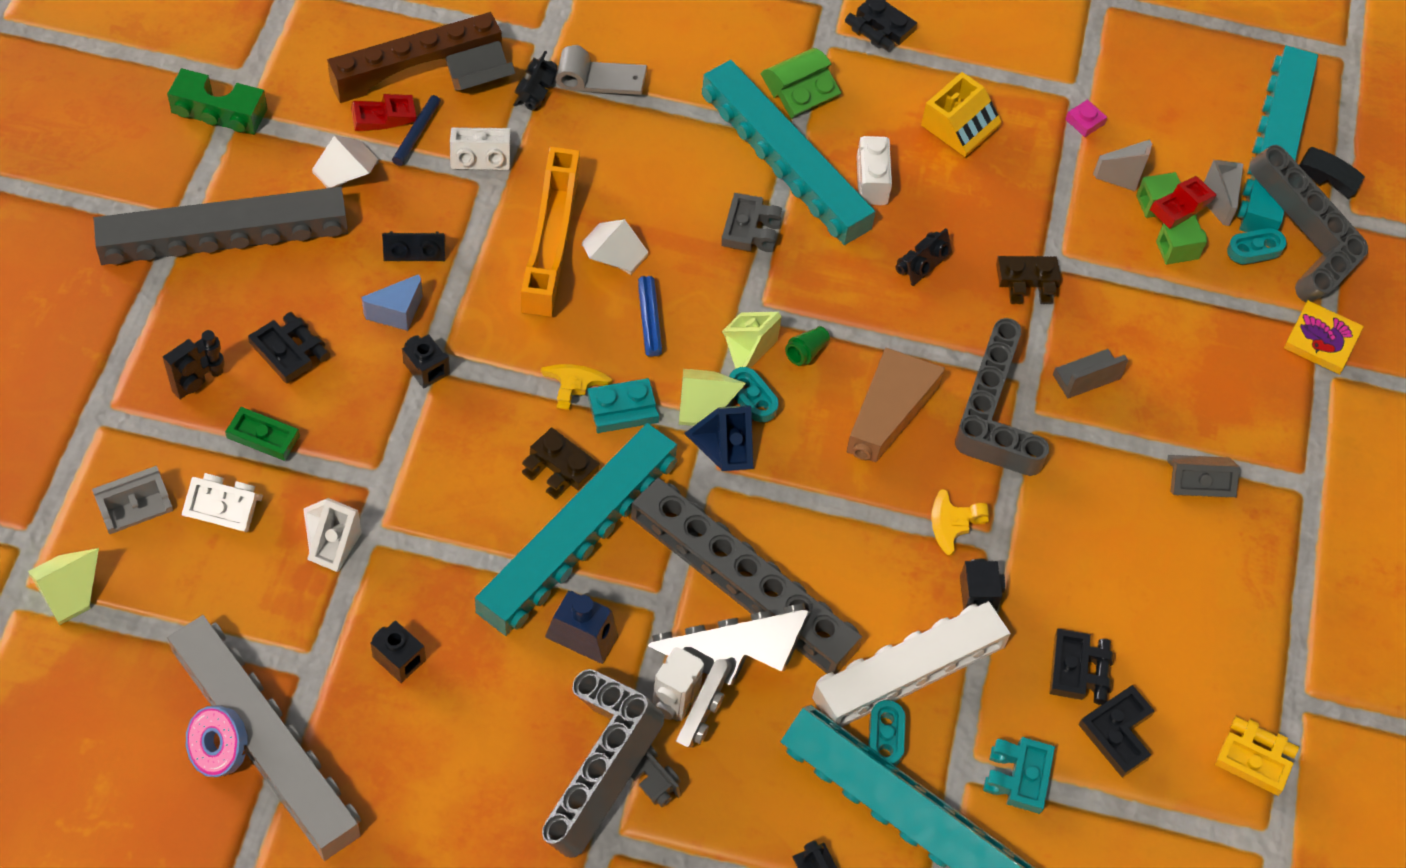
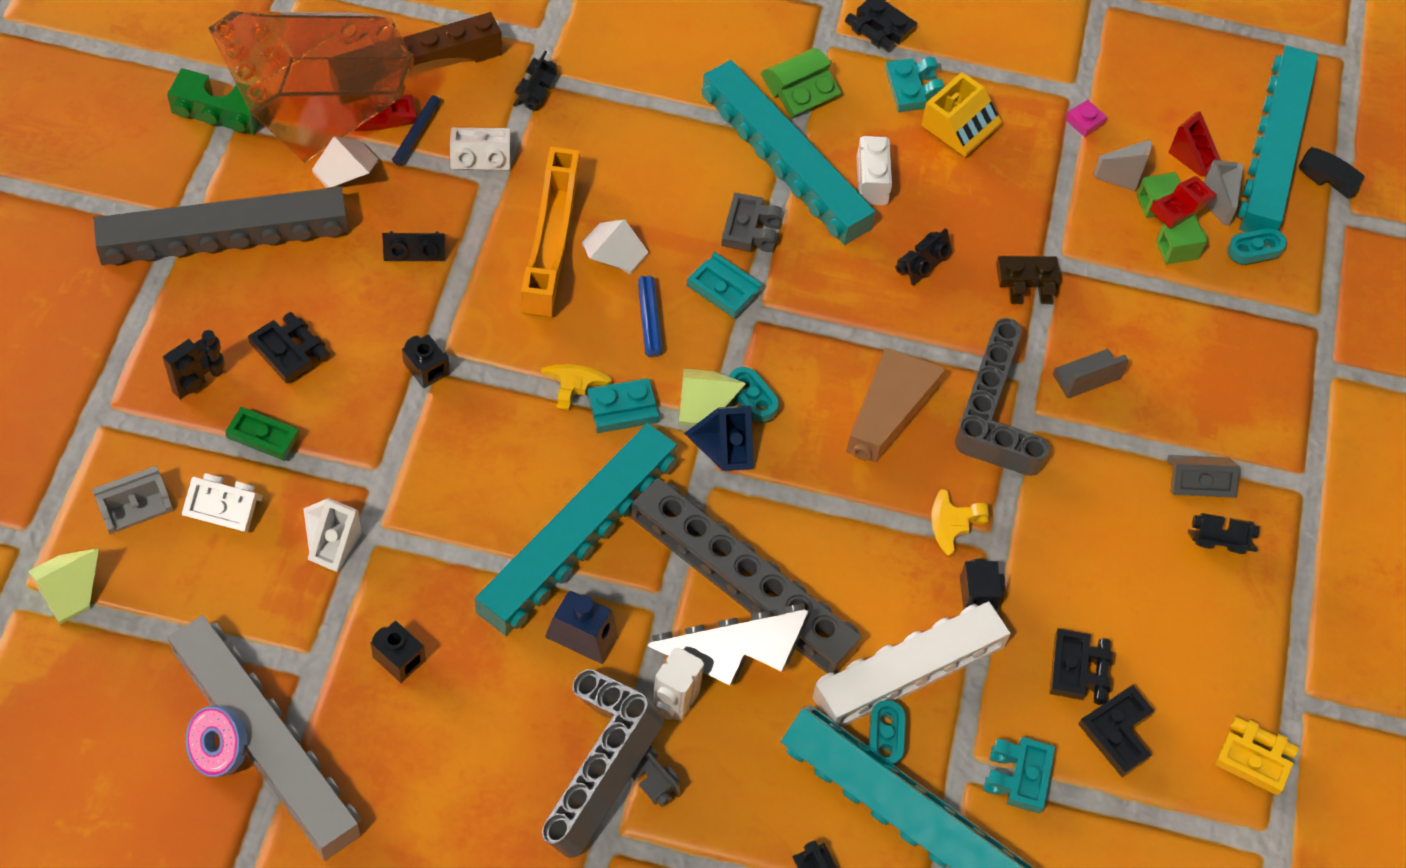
(313, 71): none -> clear orange windscreen
(394, 304): medium blue slope -> none
(478, 65): dark grey panel -> none
(565, 459): dark brown plate -> none
(580, 74): light grey door -> none
(708, 700): hinge -> none
(724, 285): none -> teal plate
(751, 336): yellowish green slope -> none
(806, 346): green cone -> none
(906, 84): none -> teal plate
(1194, 145): none -> red slope
(1236, 538): none -> black hinge
(1316, 216): dark grey beam -> none
(1323, 337): yellow tile -> none

